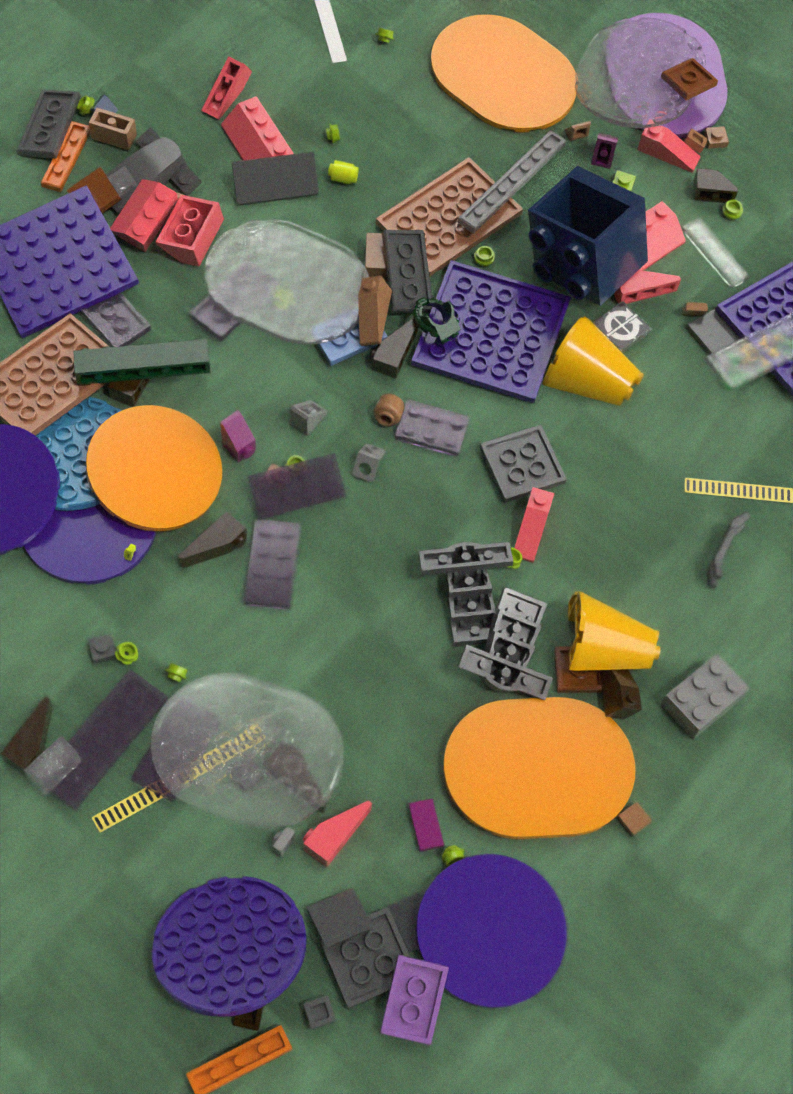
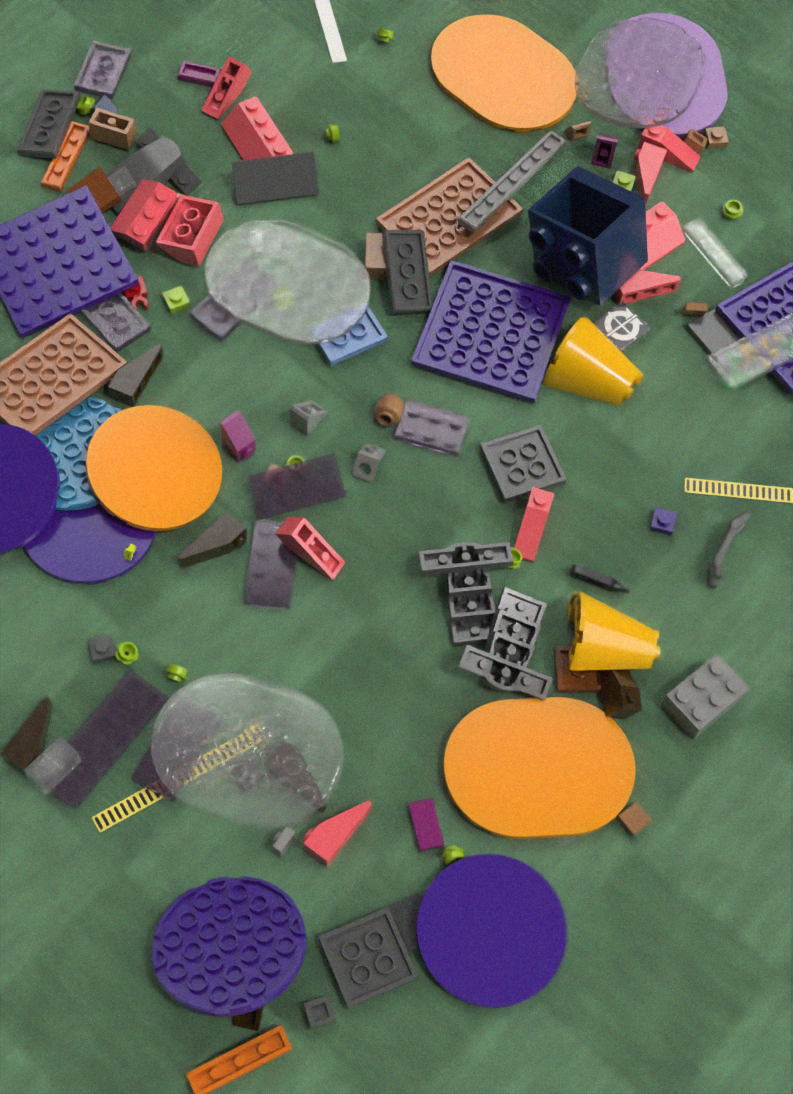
(102, 69): none -> clear purple plate
(138, 294): none -> red plate
(141, 361): brick -> none
(176, 299): none -> lime plate
(198, 74): none -> magenta tile
(310, 546): none -> coral slope
(339, 917): dark grey tile -> none
(343, 172): neon yellow brick -> none
(373, 308): medium nougat slope -> none
(394, 349): slope -> none
(414, 999): medium lavender plate -> none
(440, 332): dark green piece -> none
(484, 256): lime plate -> none
(596, 579): none -> black piece
(647, 168): none -> coral slope
(663, 521): none -> plate
(689, 79): dark orange tile -> none
(712, 187): slope -> none

